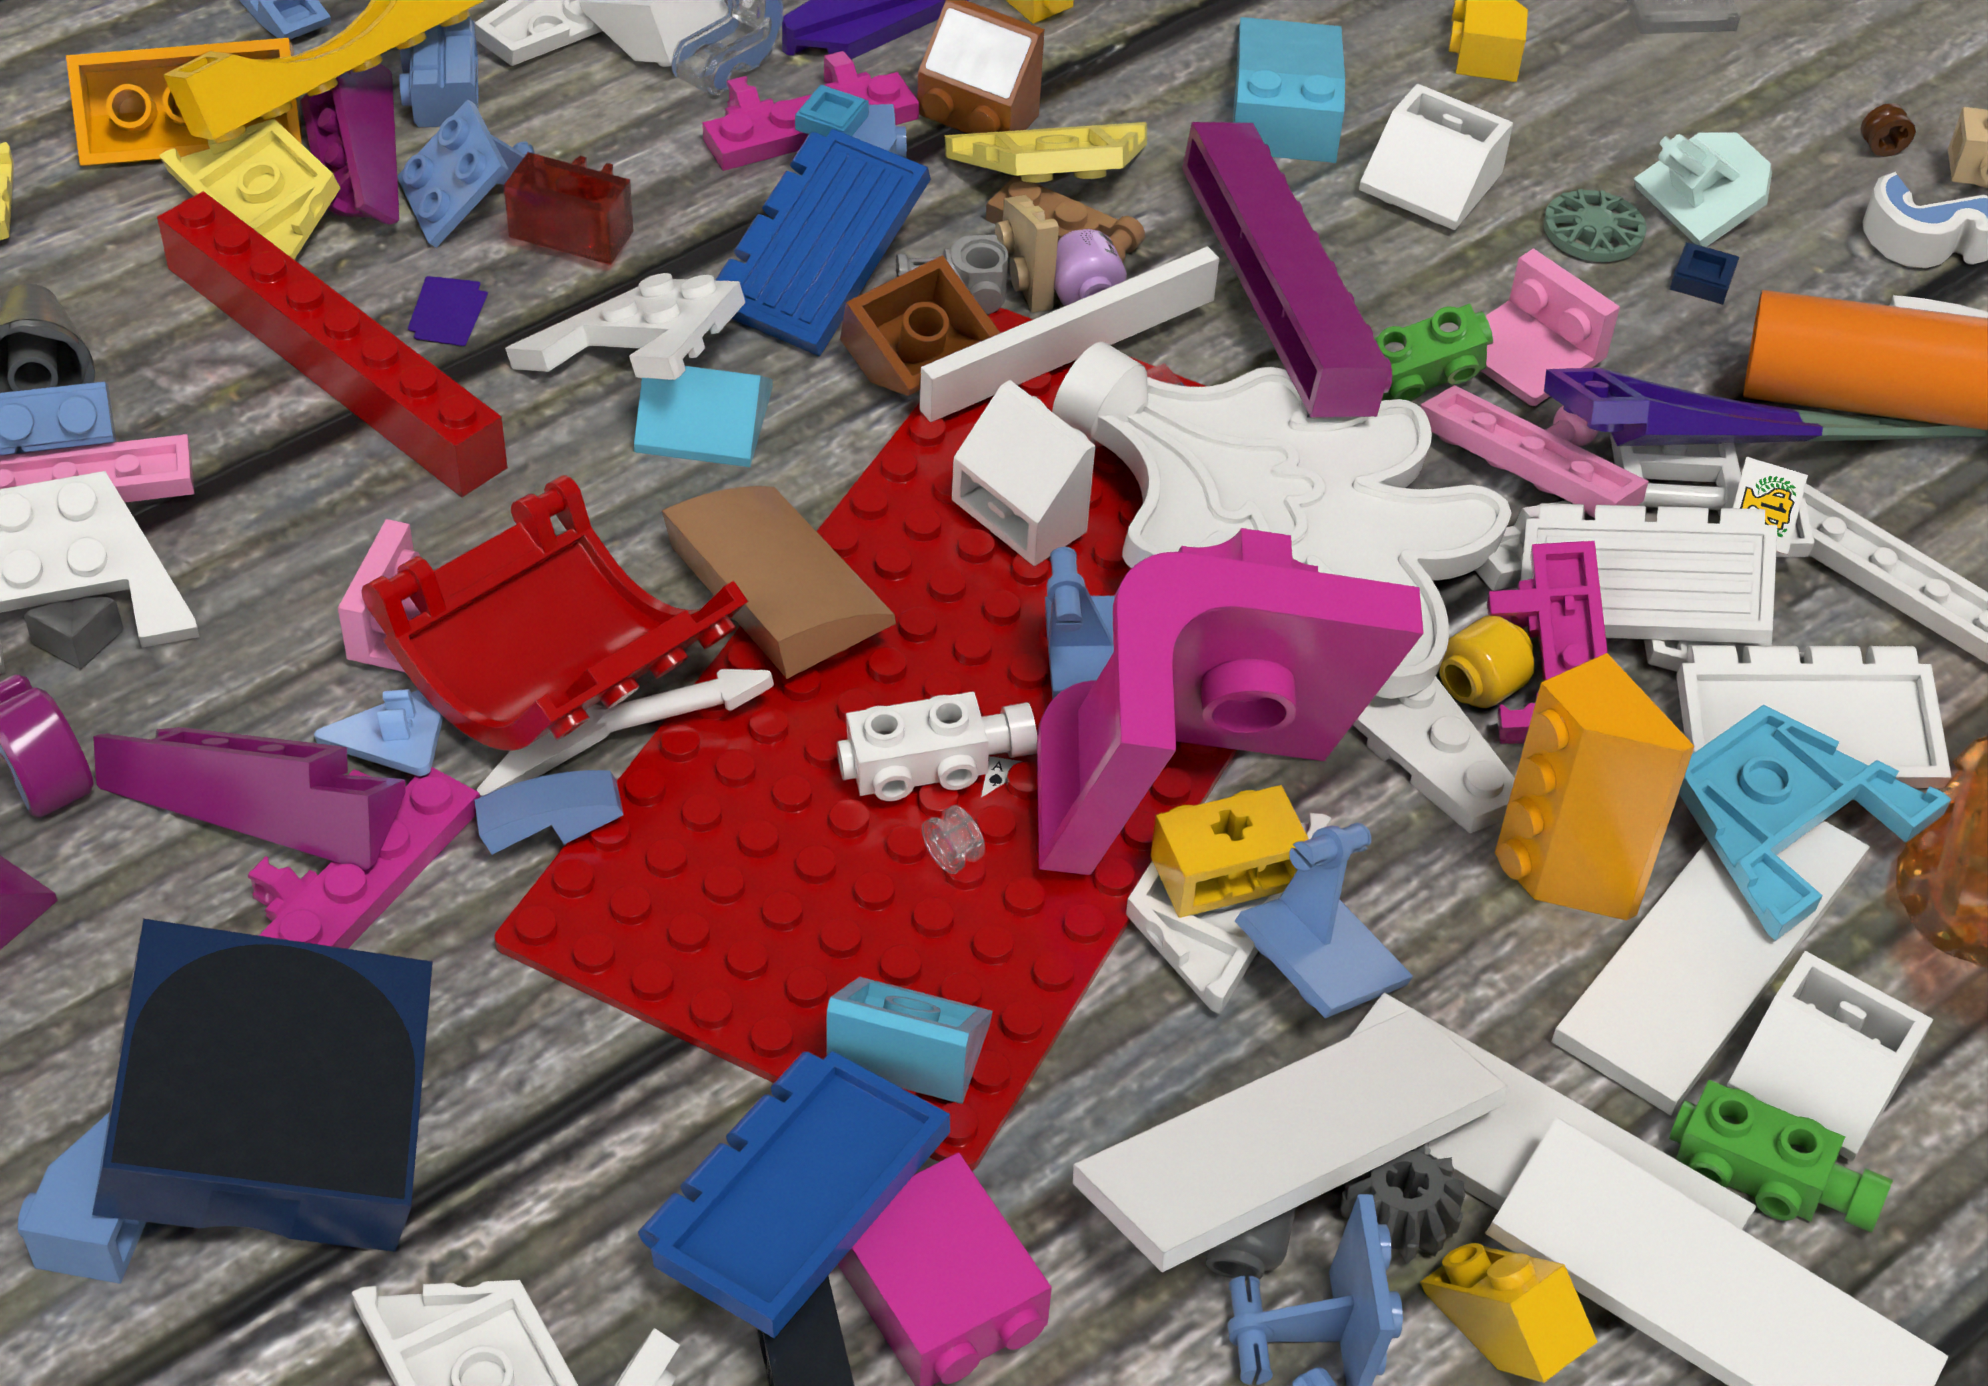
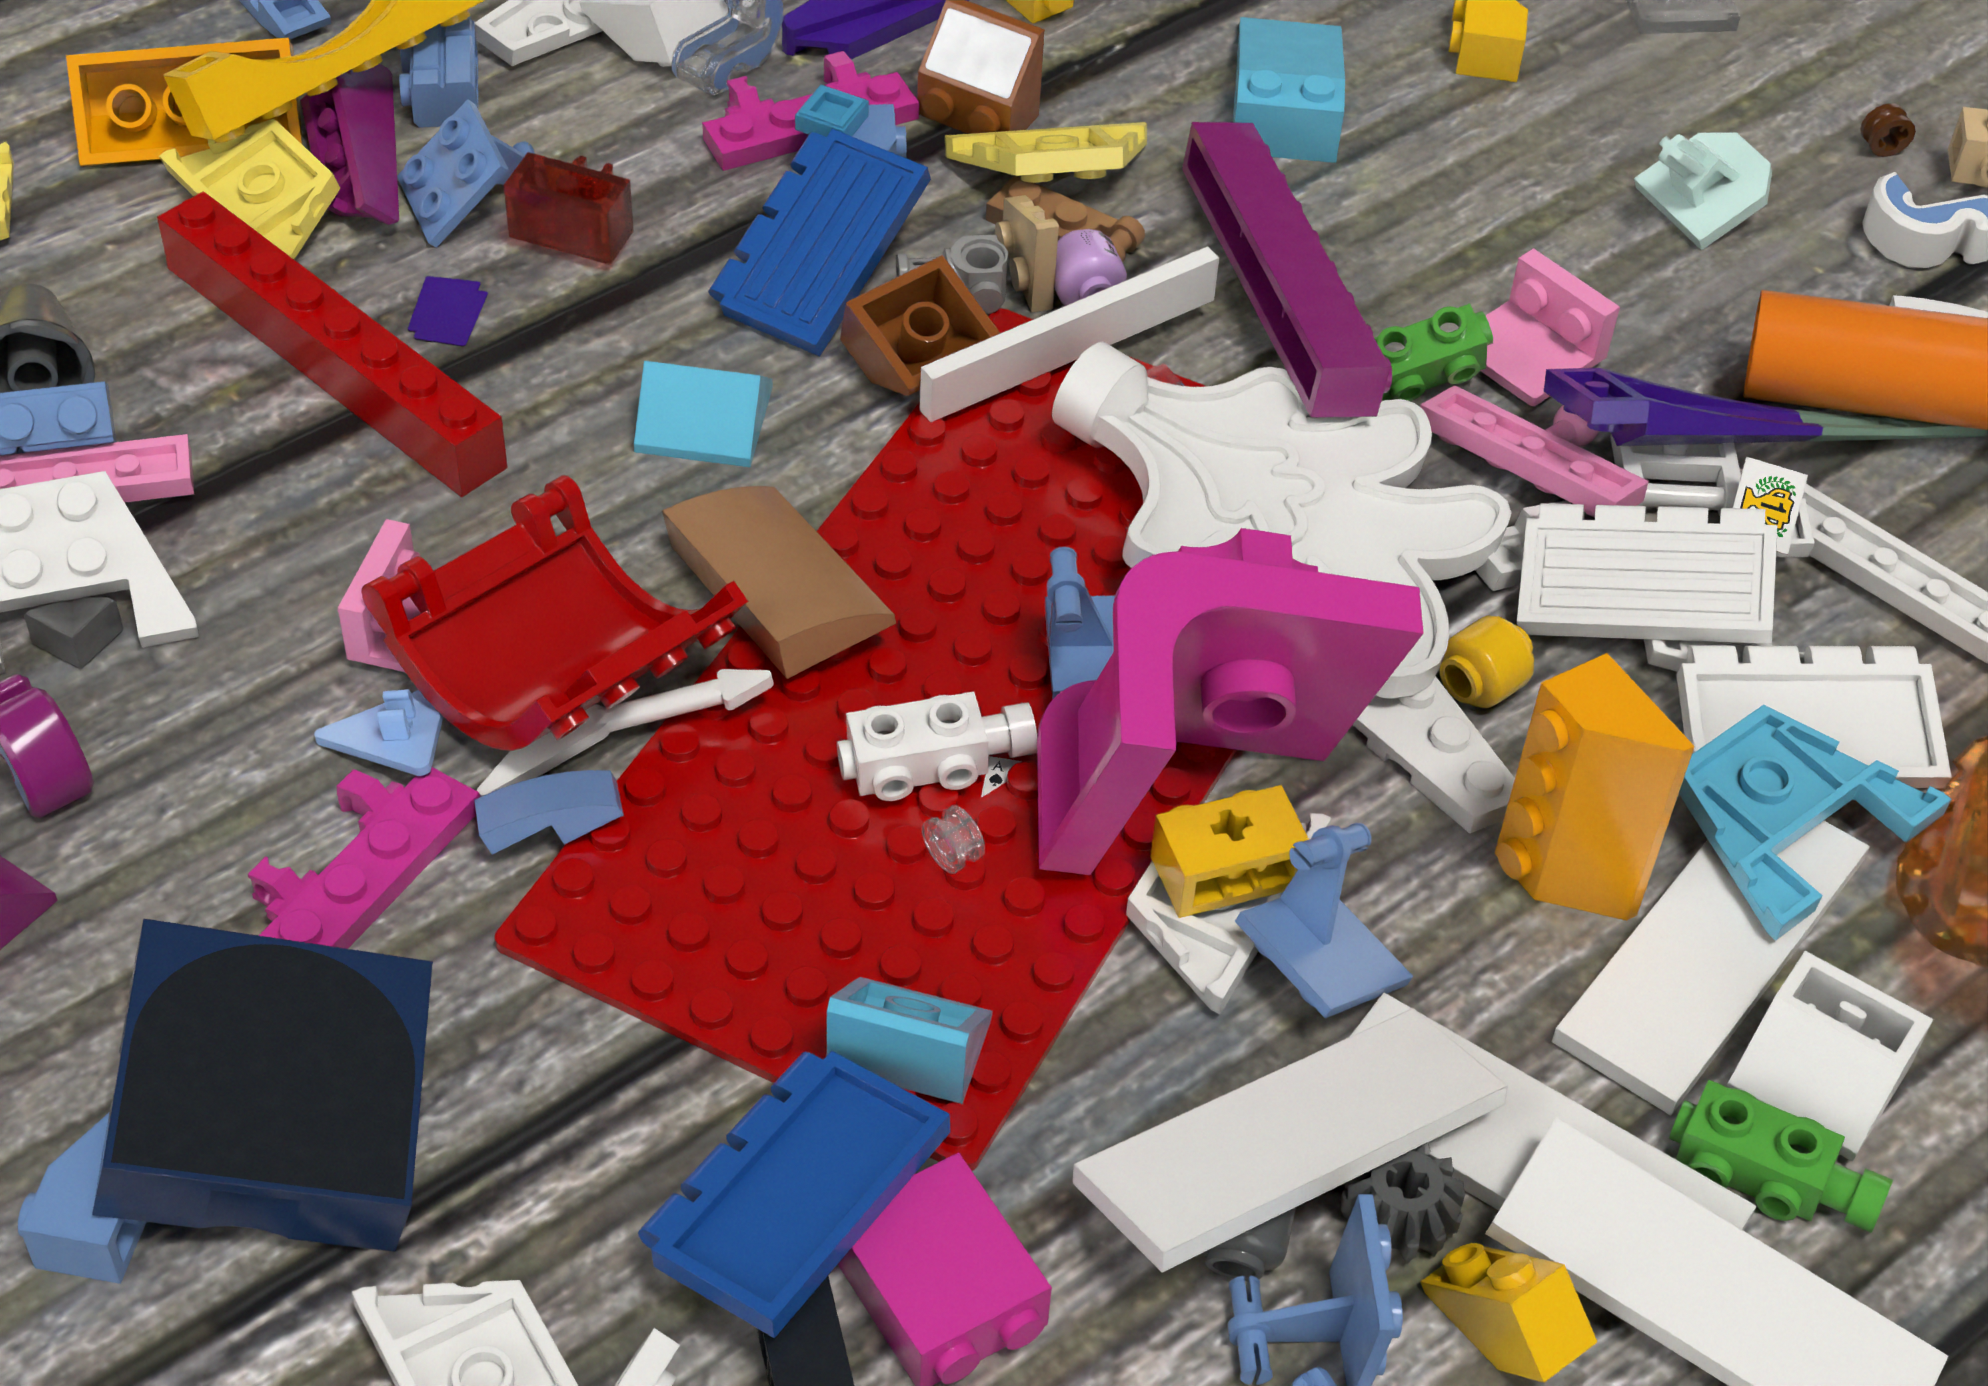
(256, 787): magenta wedge -> none
(658, 316): white wing -> none
(1025, 474): white slope -> none
(1437, 156): white slope -> none
(1559, 607): dark pink hinge -> none
(1594, 225): sand green wheel -> none
(1704, 273): dark blue tile -> none

